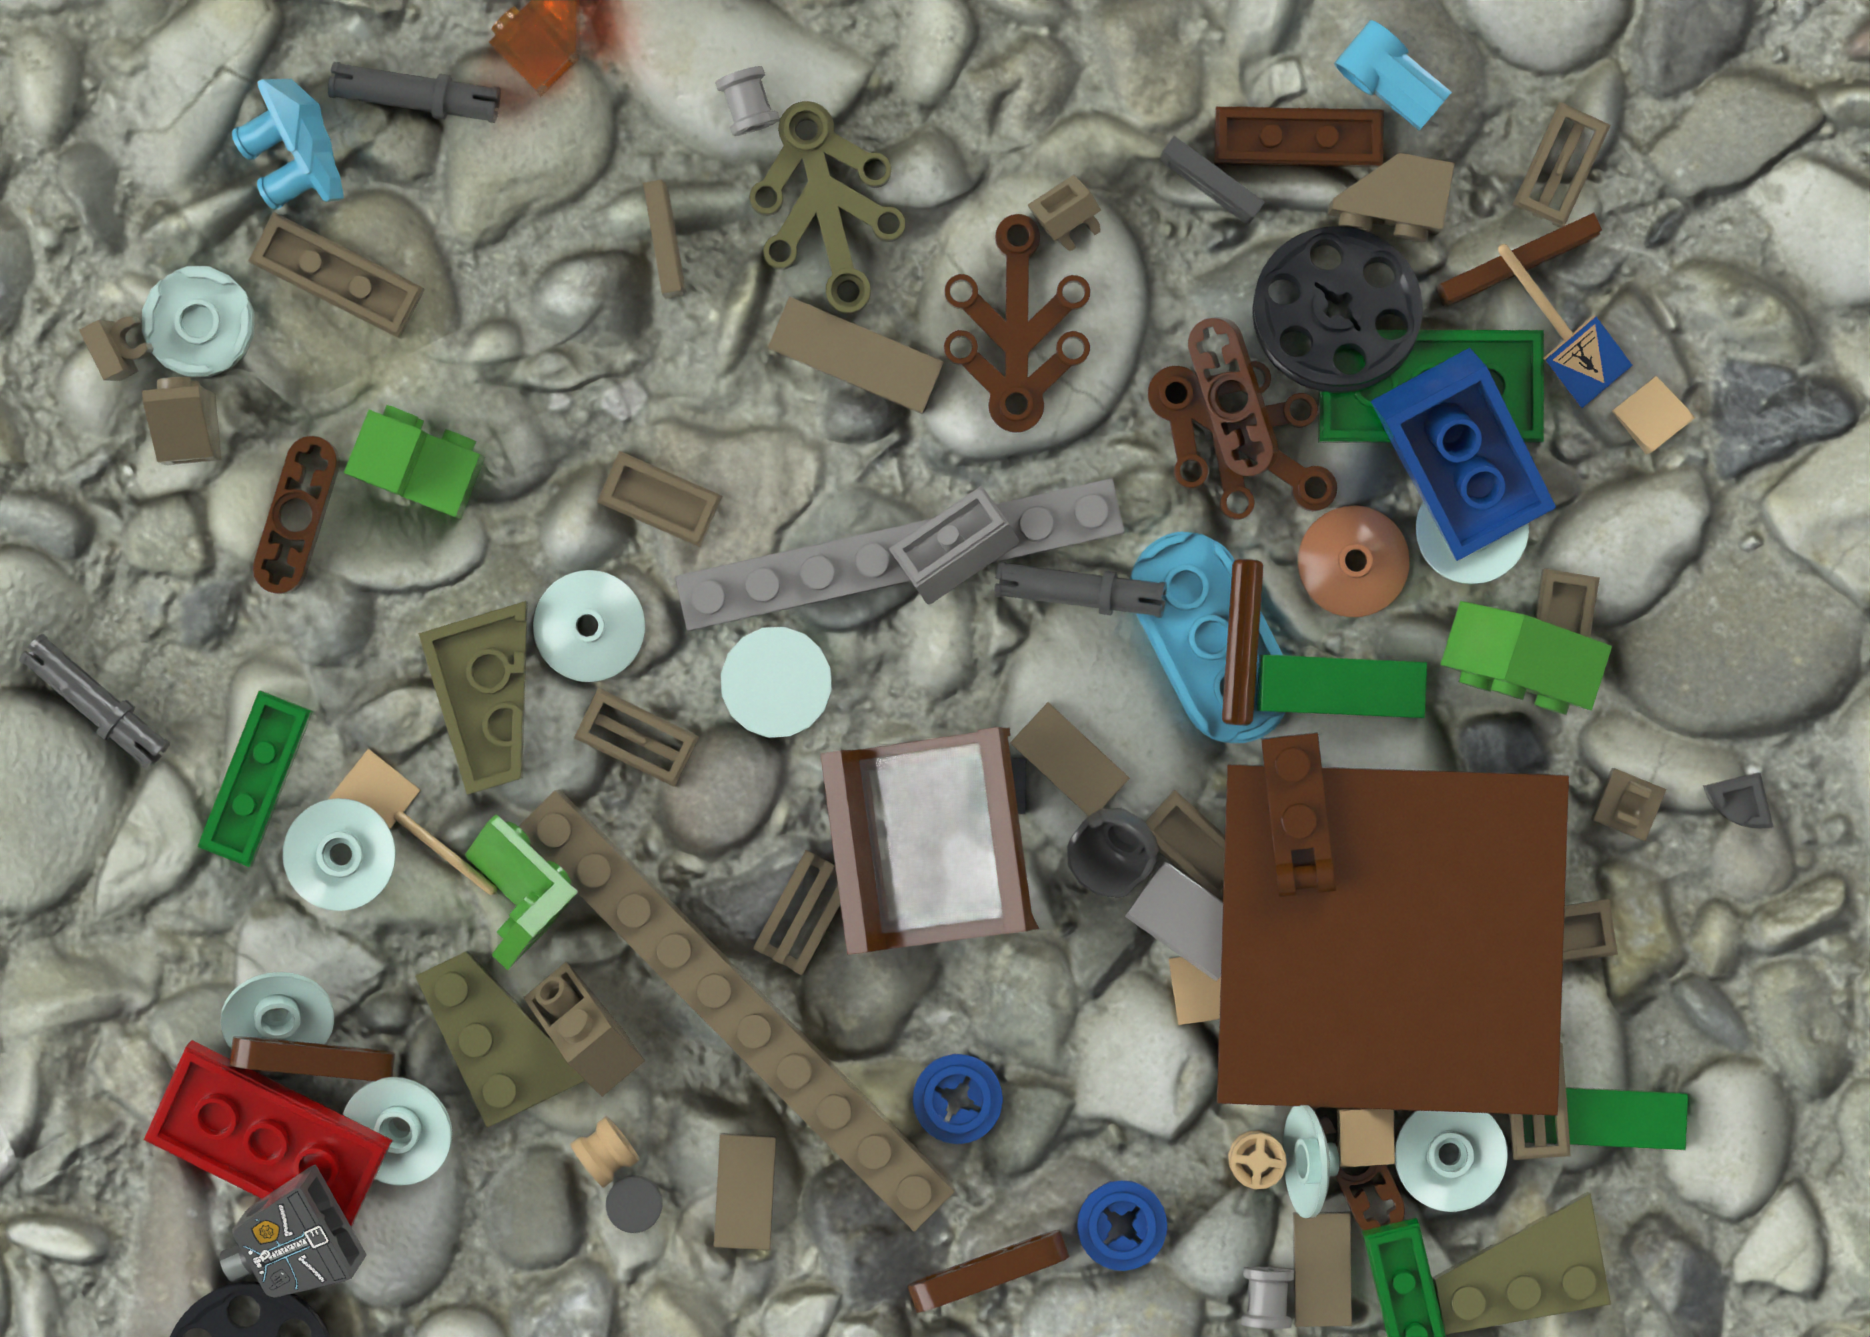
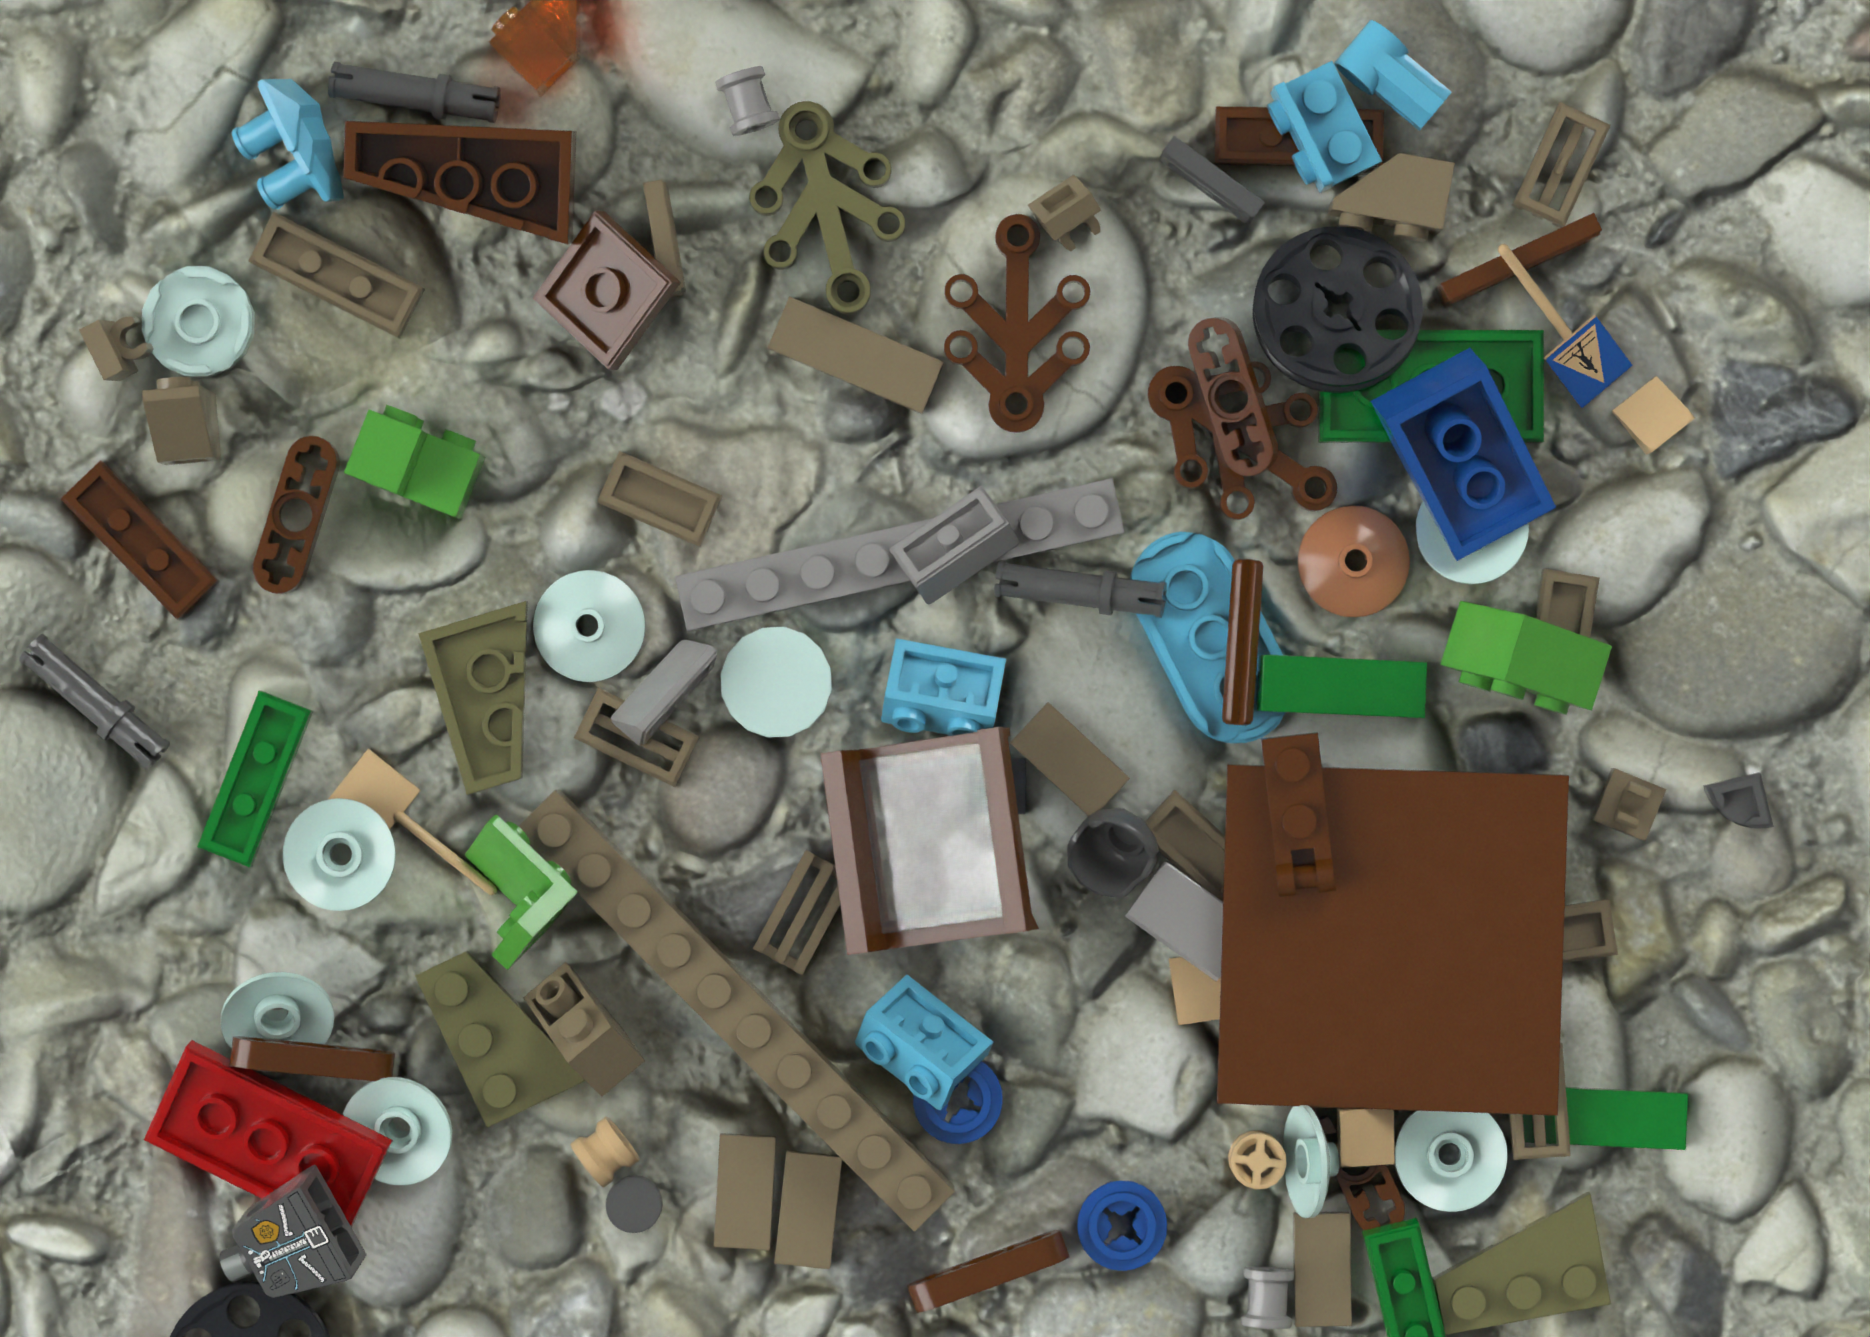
(140, 540): none -> reddish brown tile
(486, 172): none -> reddish brown wedge
(606, 290): none -> tile
(664, 690): none -> light grey slope
(808, 1209): none -> dark tan tile
(921, 1041): none -> medium azure bracket
(941, 689): none -> medium azure bracket
(1324, 128): none -> medium azure bracket

